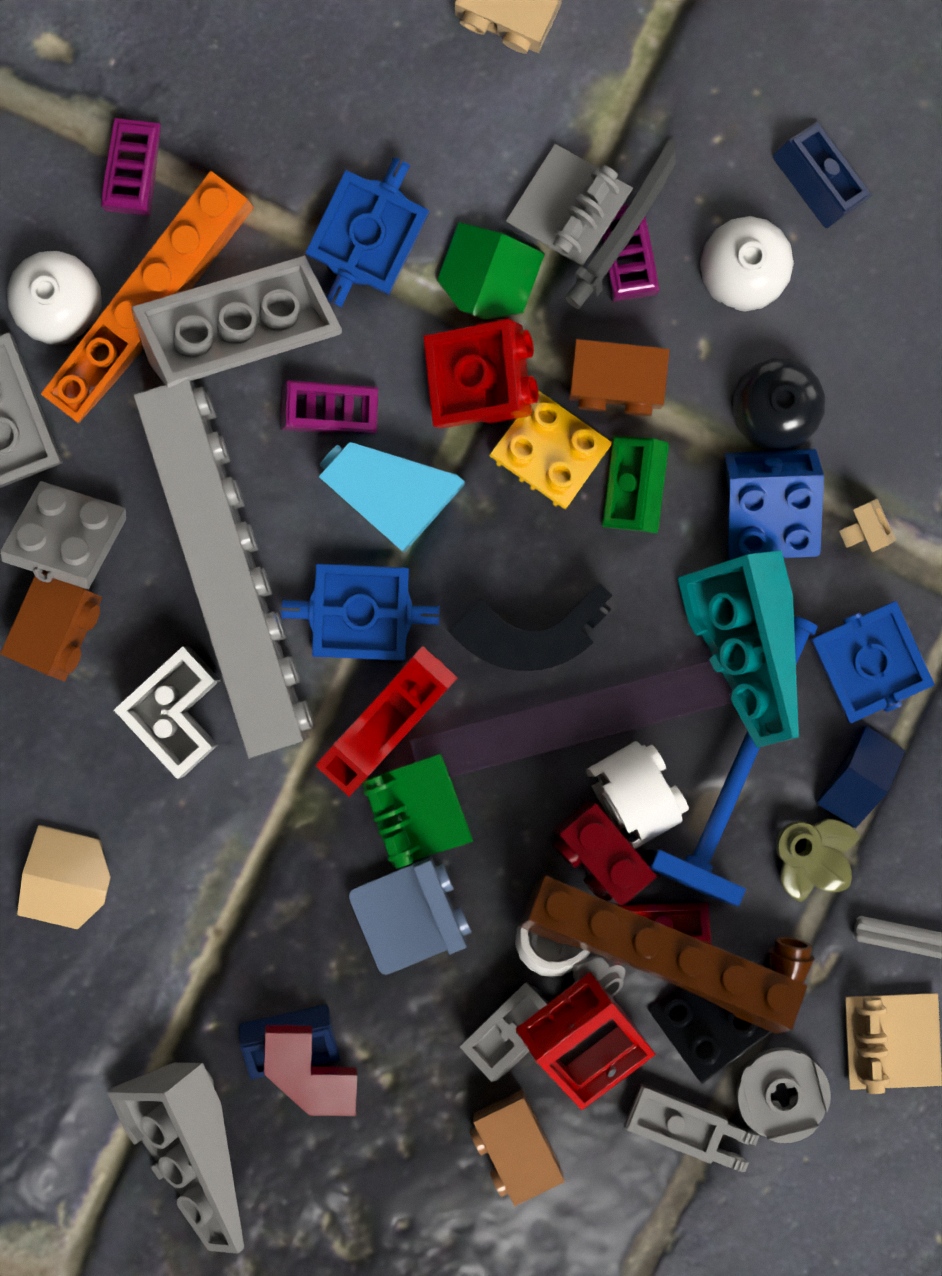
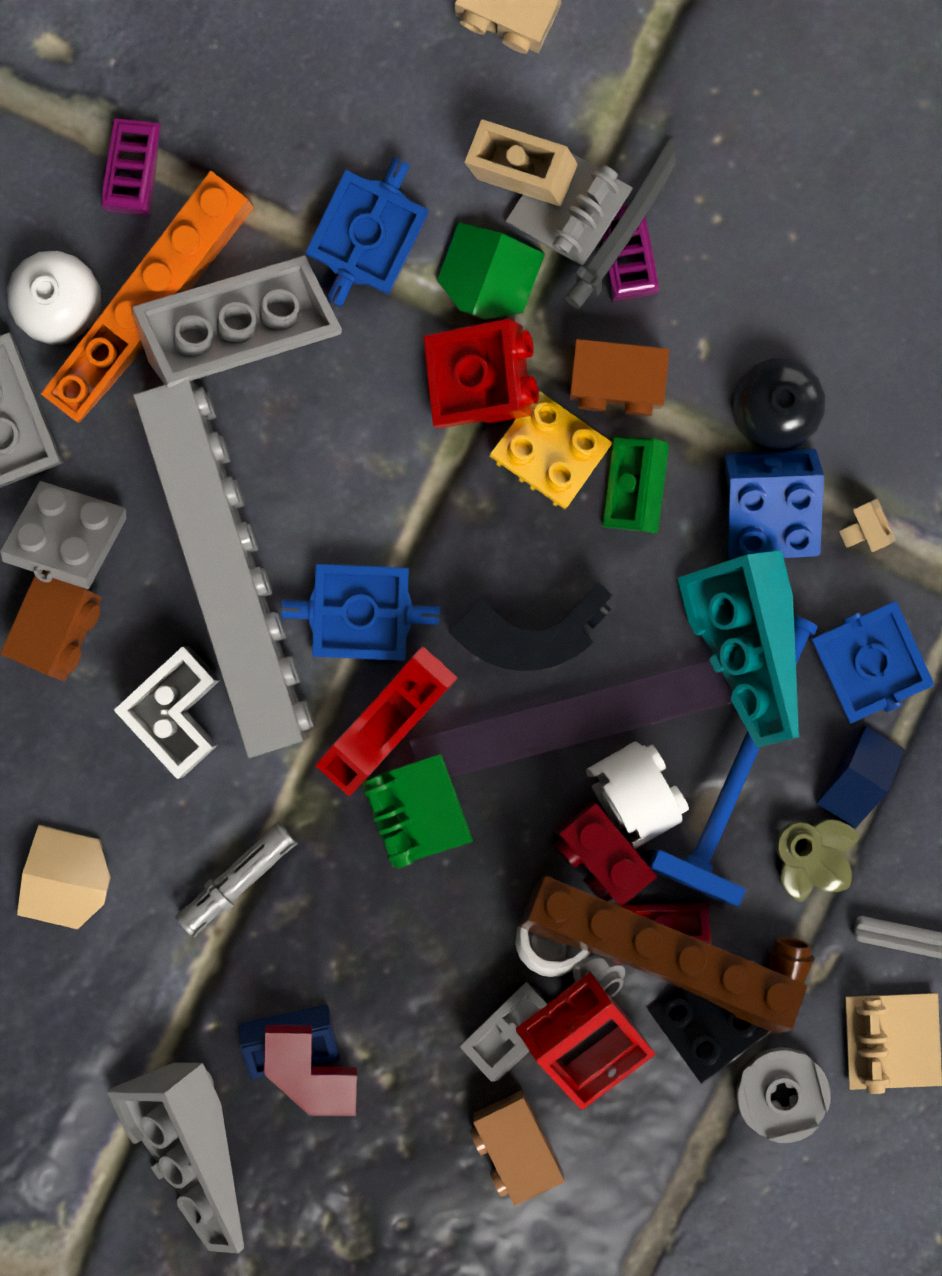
(228, 886): none -> light grey pin
(288, 408): magenta slope -> none
(389, 490): medium azure slope -> none
(409, 916): sand blue bracket -> none
(521, 162): none -> tan brick
(686, 1127): light grey hinge -> none
(746, 263): white cylinder -> none
(821, 175): dark blue slope -> none

